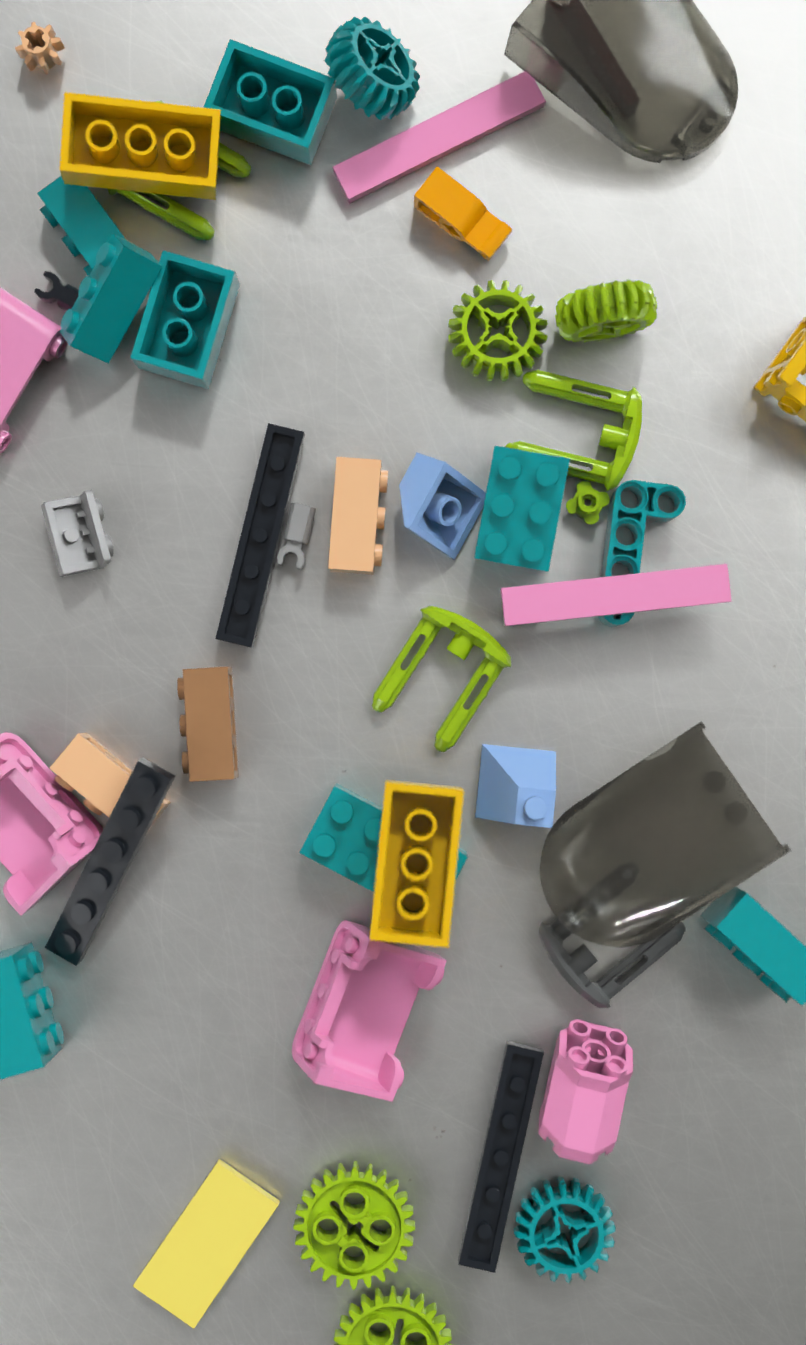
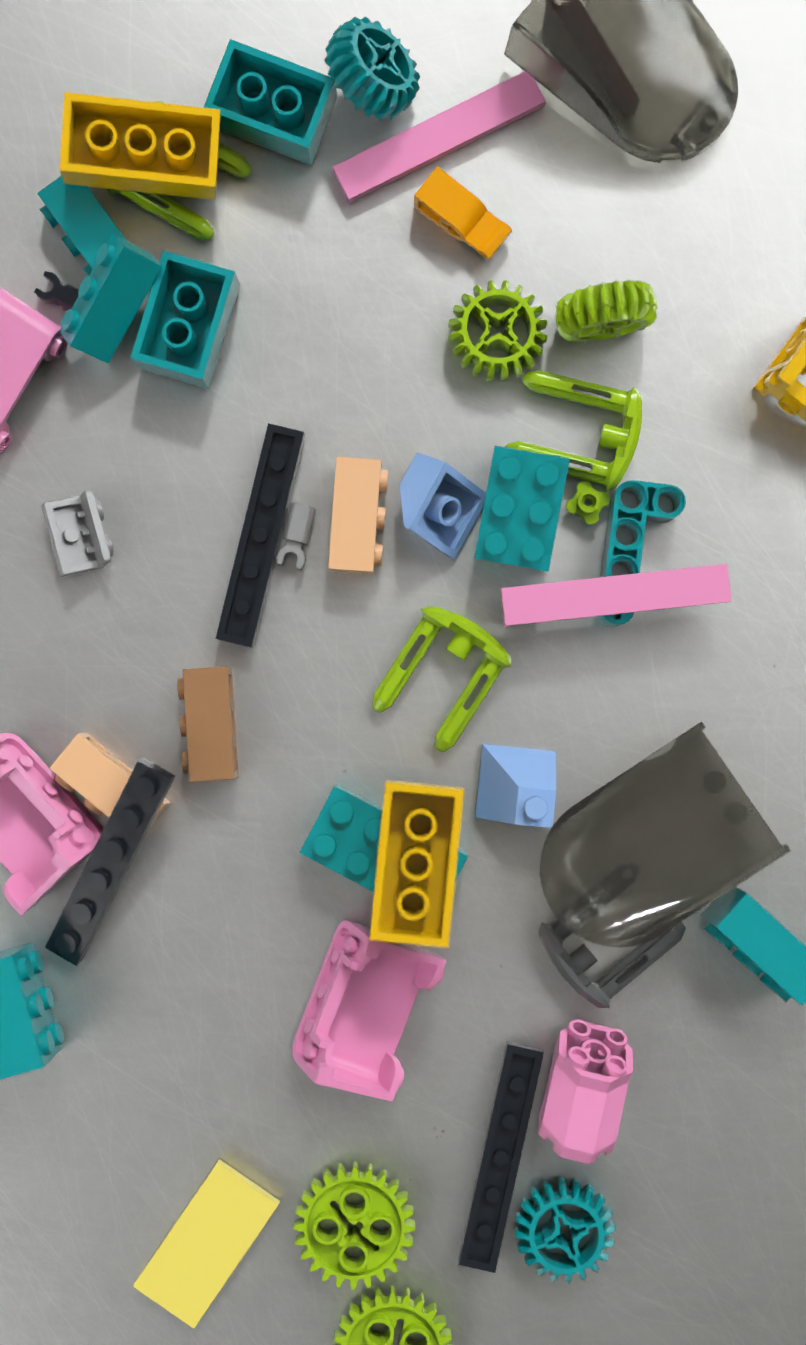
(40, 47): light nougat gear -> none

